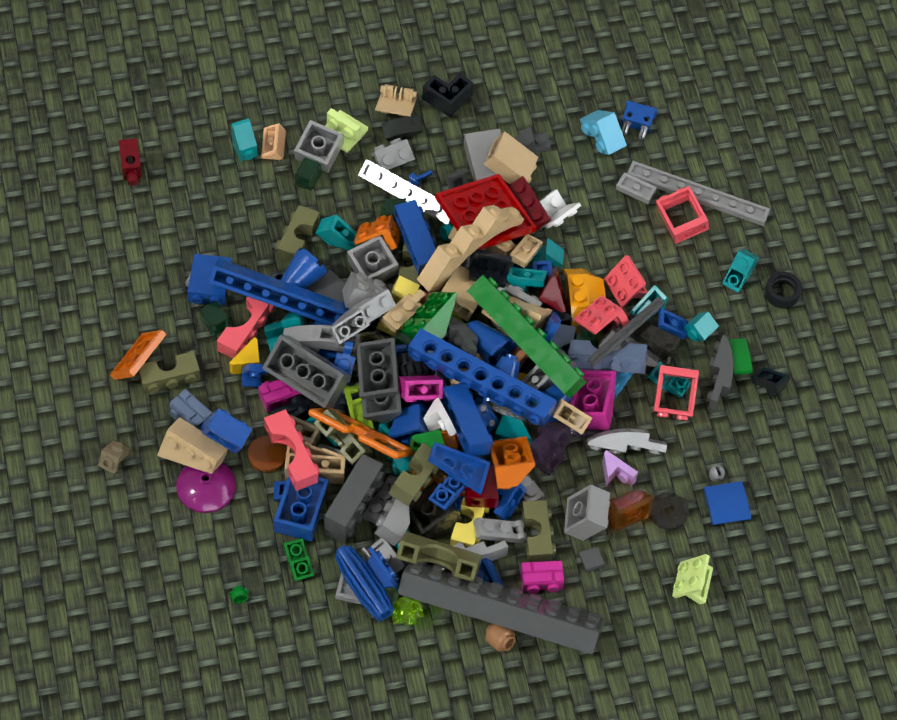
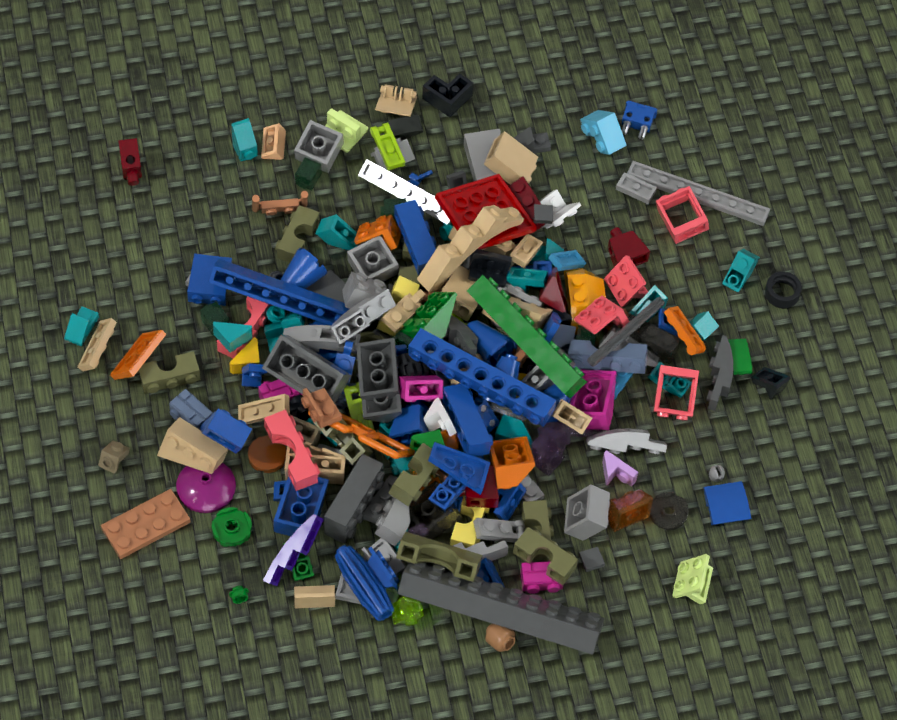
(81, 325): none -> teal slope
(97, 344): none -> tan plate
(145, 523): none -> nougat plate
(231, 537): none -> green plate
(232, 335): none -> teal slope
(258, 410): none -> tan plate
(274, 206): none -> nougat plate
(275, 314): none -> teal plate
(298, 543): none -> slope
(314, 596): none -> tan panel
(321, 407): none -> nougat bracket
(388, 146): none -> lime plate
(419, 529): none -> clear purple arm
(533, 544): none -> olive arch
(543, 214): none -> dark grey slope
(567, 260): none -> dark azure plate
(627, 244): none -> dark red torso
(685, 331): none -> orange plate

